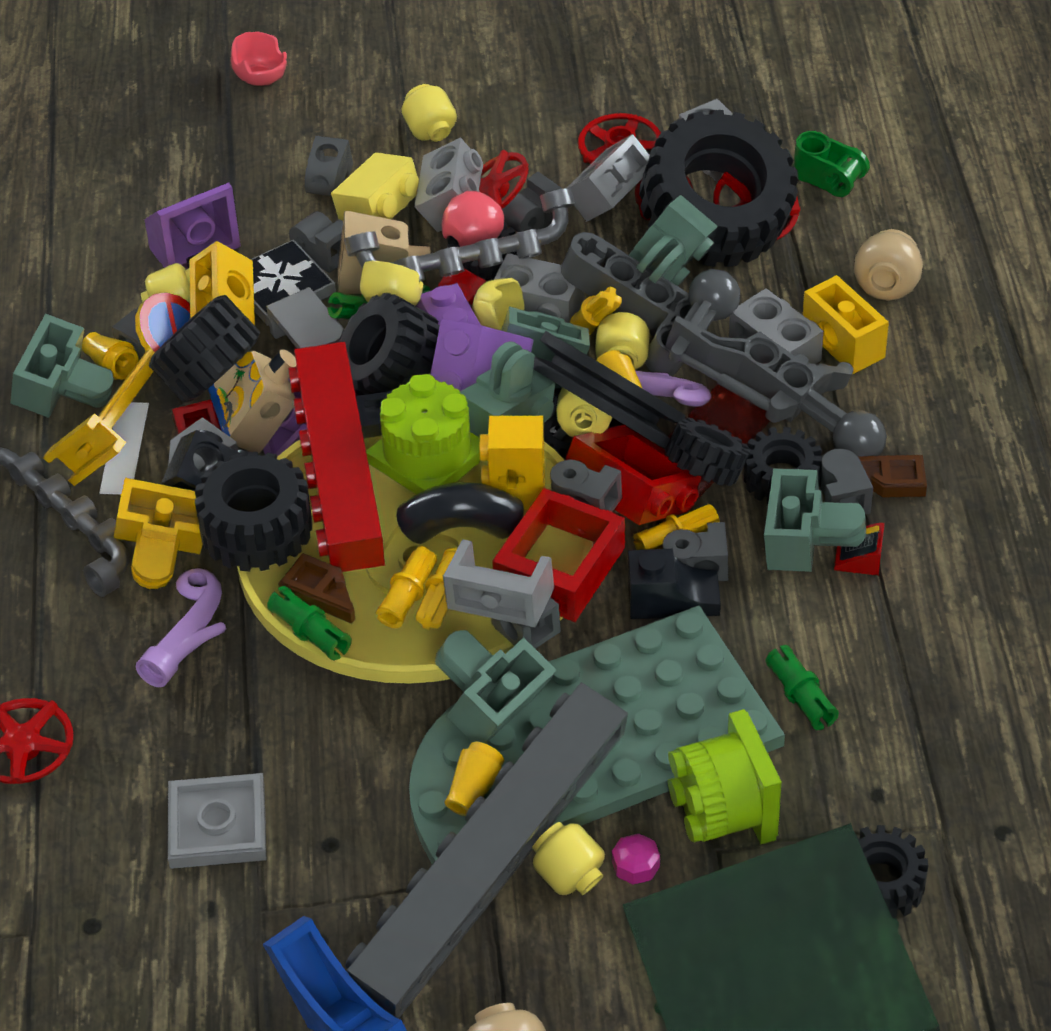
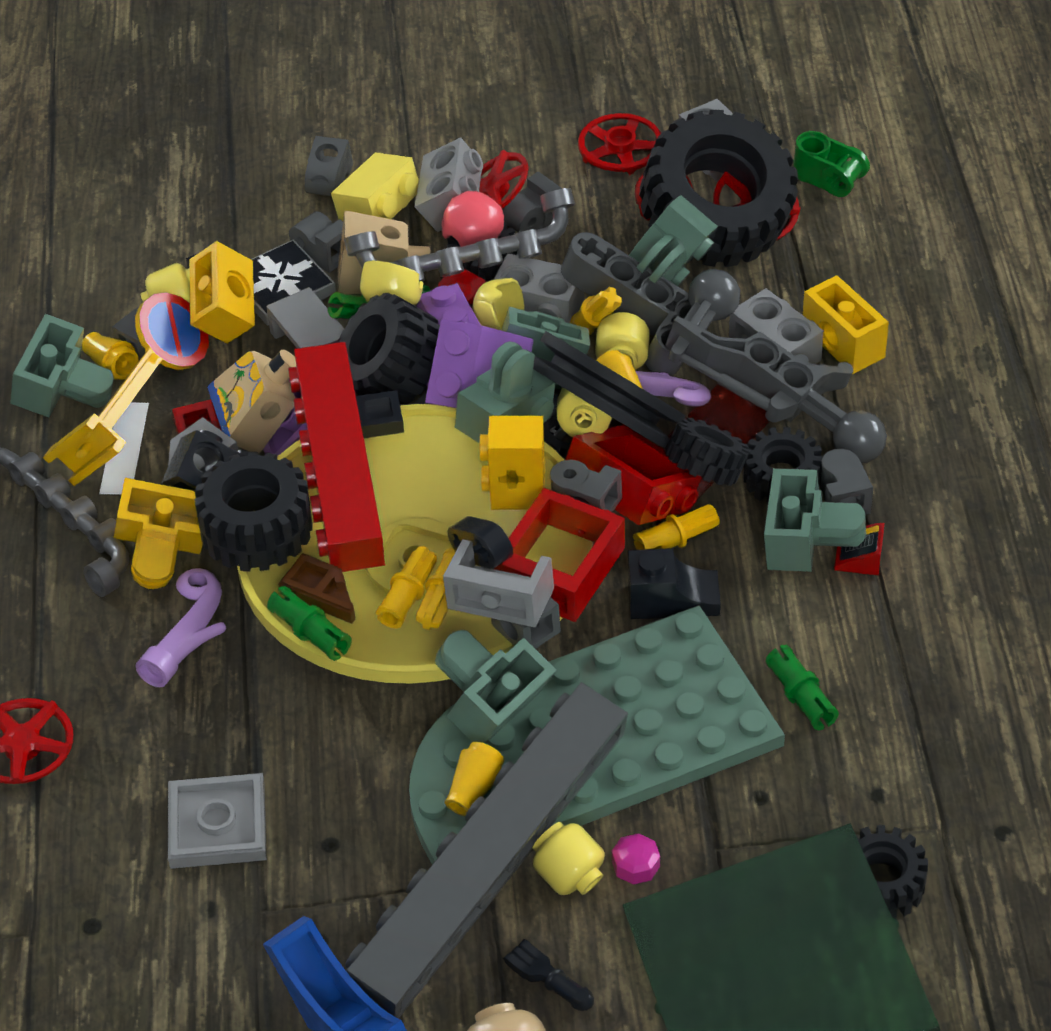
(193, 226): medium lavender slope -> none
(204, 348): black tyre -> none
(257, 58): coral hair -> none
(425, 435): lime piece -> none
(429, 113): light yellow head -> none
(459, 506): black cylinder -> none
(489, 541): none -> black beam
(536, 967): none -> black piece
(609, 177): light grey brick -> none
(701, 549): dark grey leg -> none
(727, 784): lime piece -> none
(888, 265): tan piece -> none
(896, 475): reddish brown tile -> none

